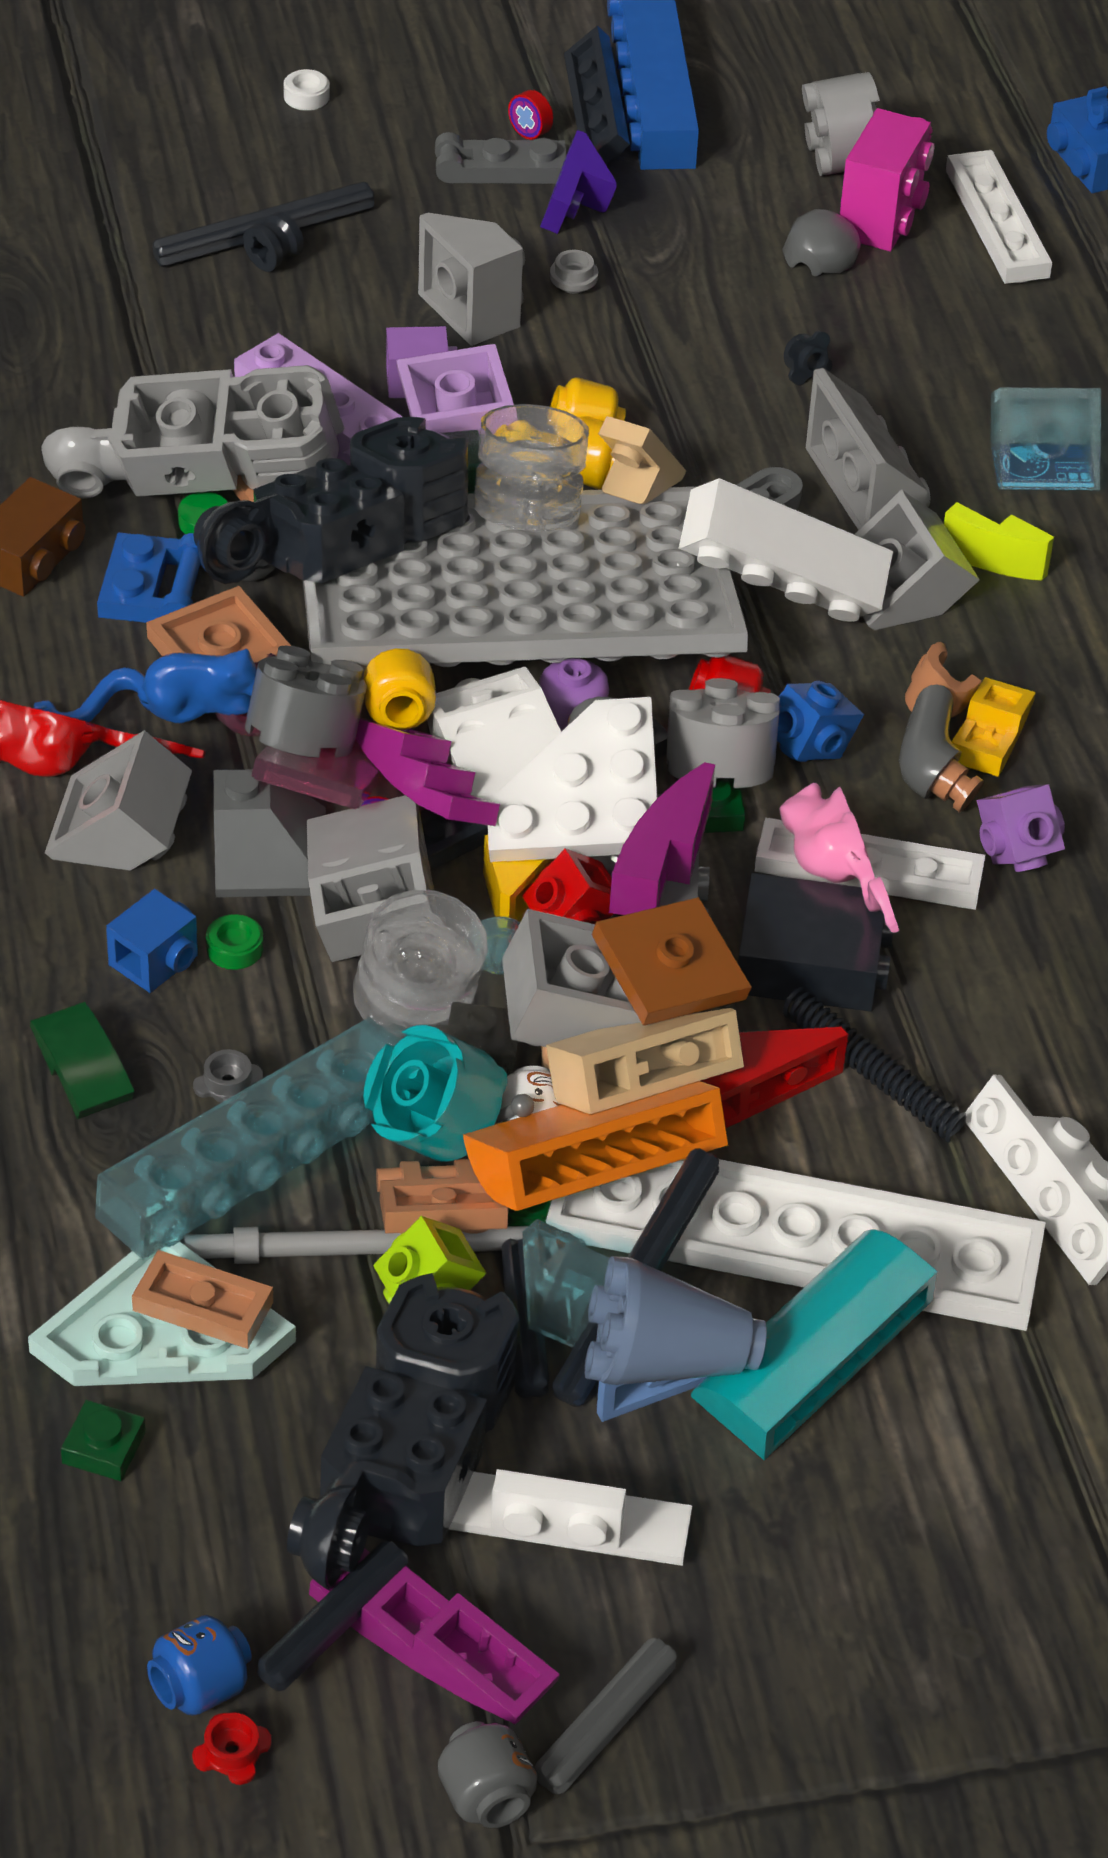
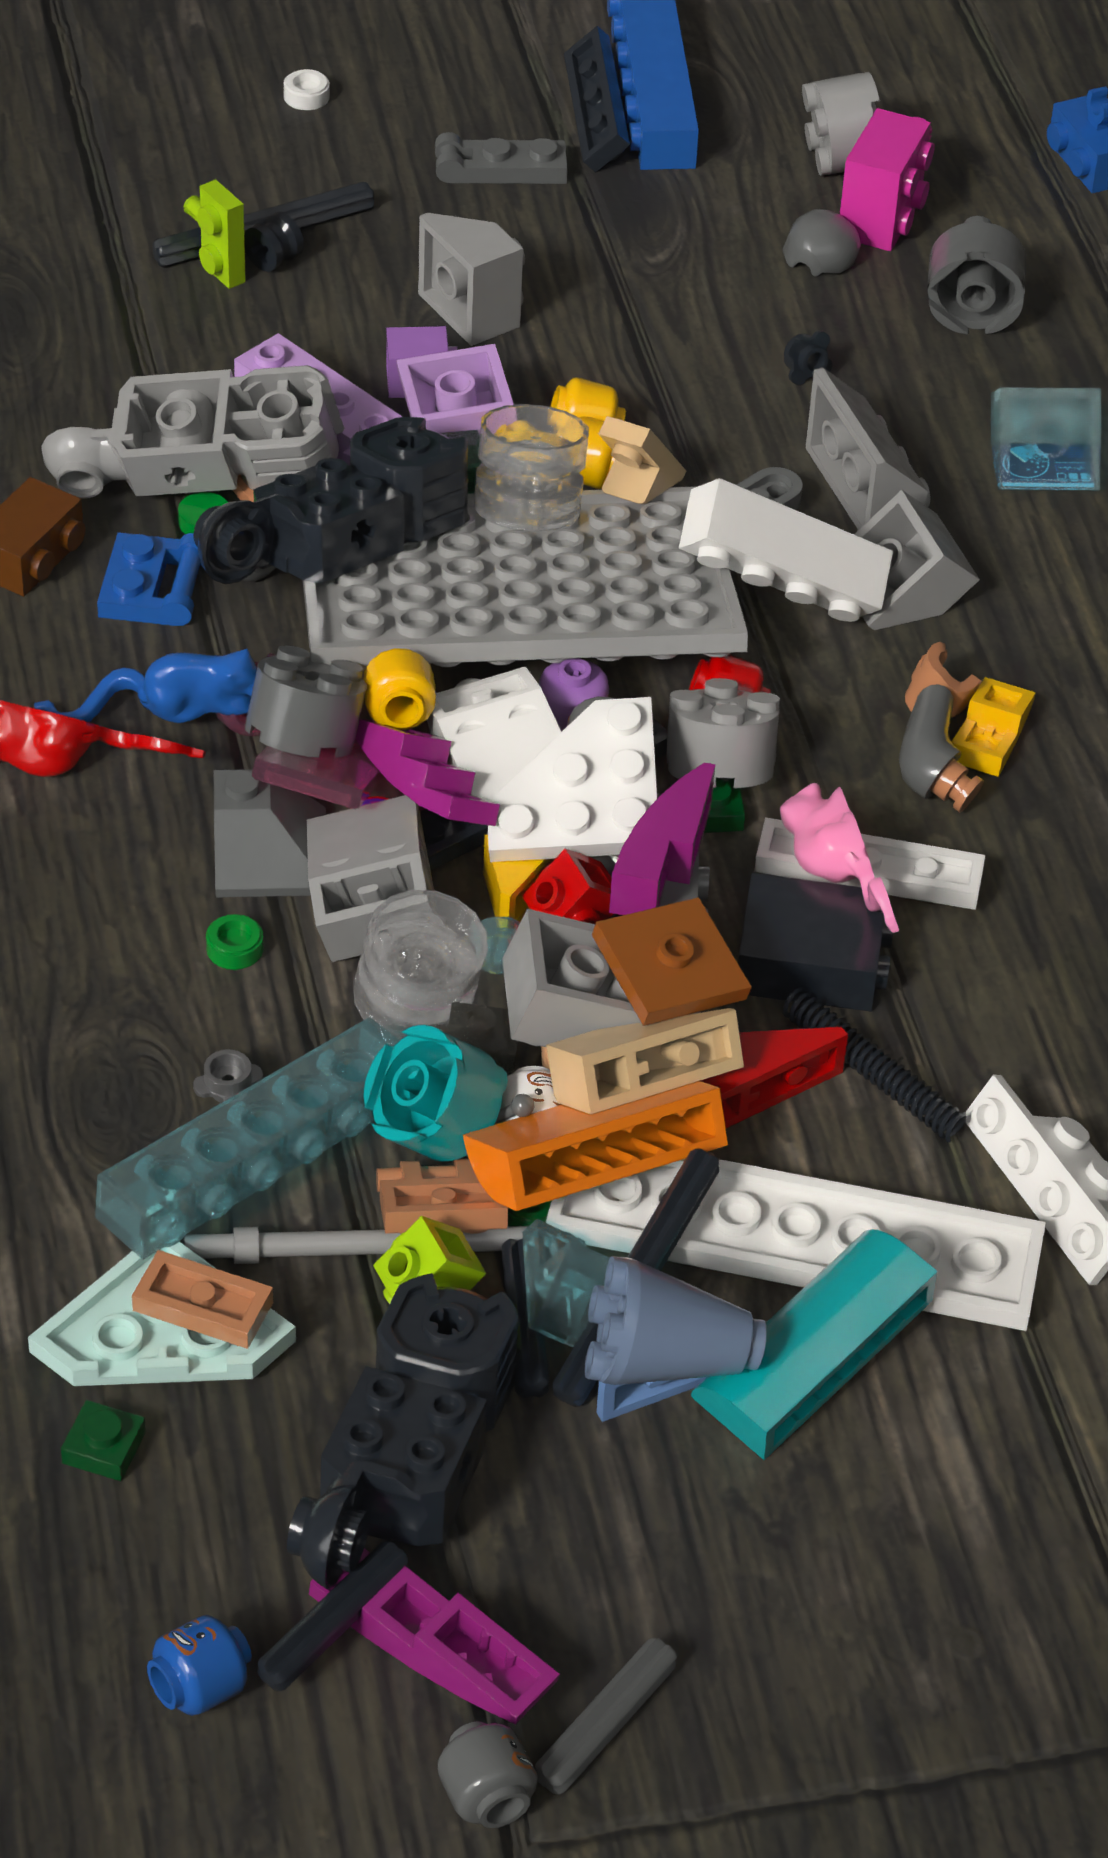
(83, 1059): dark green slope -> none
(121, 807): light grey slope -> none
(152, 940): blue brick -> none
(217, 627): nougat plate -> none
(222, 232): none -> lime plate
(227, 1731): red plate -> none
(530, 114): tile -> none
(573, 1516): white bracket -> none
(574, 271): light grey plate -> none
(582, 181): dark purple slope -> none
(815, 721): blue brick -> none
(977, 277): none -> dark grey brick
(998, 217): white plate -> none
(1005, 549): neon yellow slope -> none
(1021, 827): medium lavender brick -> none

